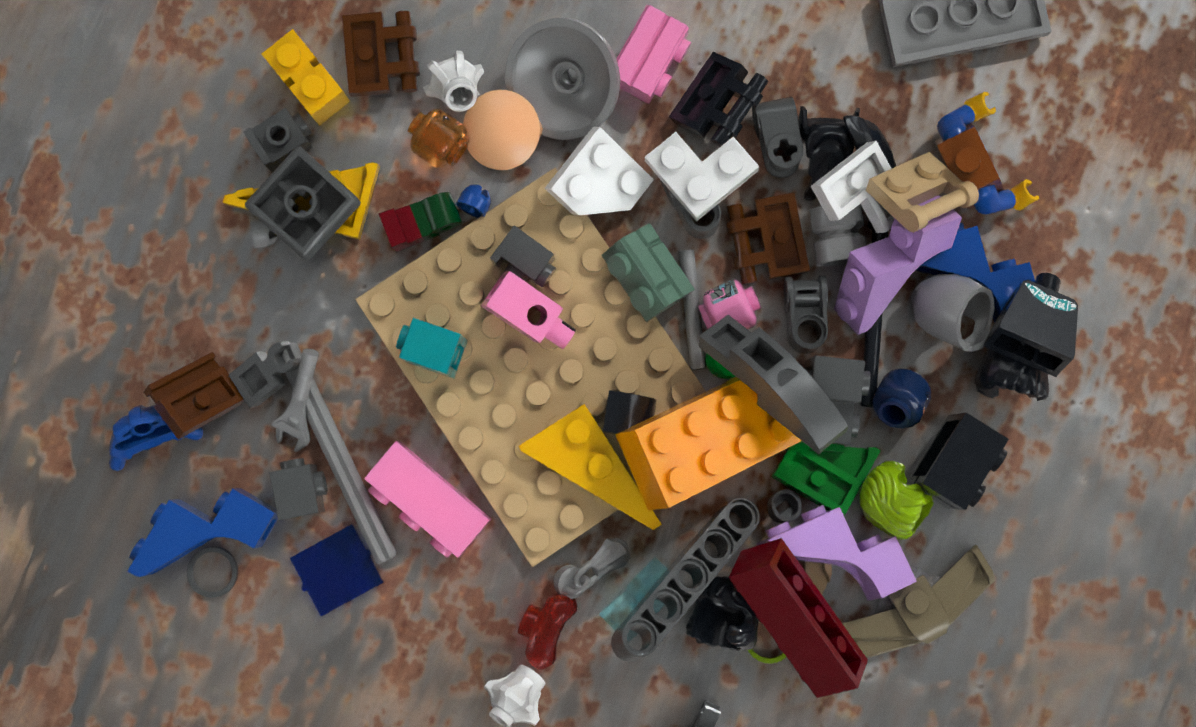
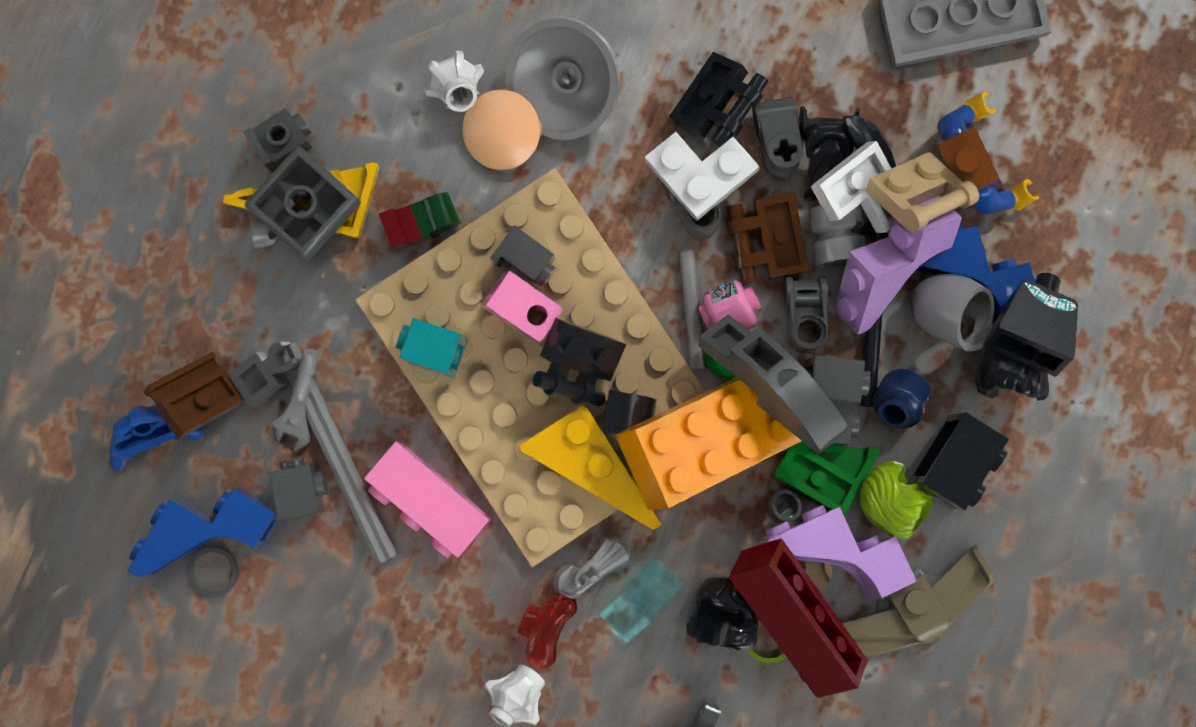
(306, 77): yellow piece -> none
(336, 570): clear blue piece -> none
(367, 53): reddish brown plate -> none
(438, 138): clear orange head -> none
(474, 201): blue hinge -> none
(583, 351): none -> black plate
(598, 177): white plate -> none
(647, 272): sand green brick -> none
(650, 53): bright pink brick -> none
(671, 590): dark grey beam -> none

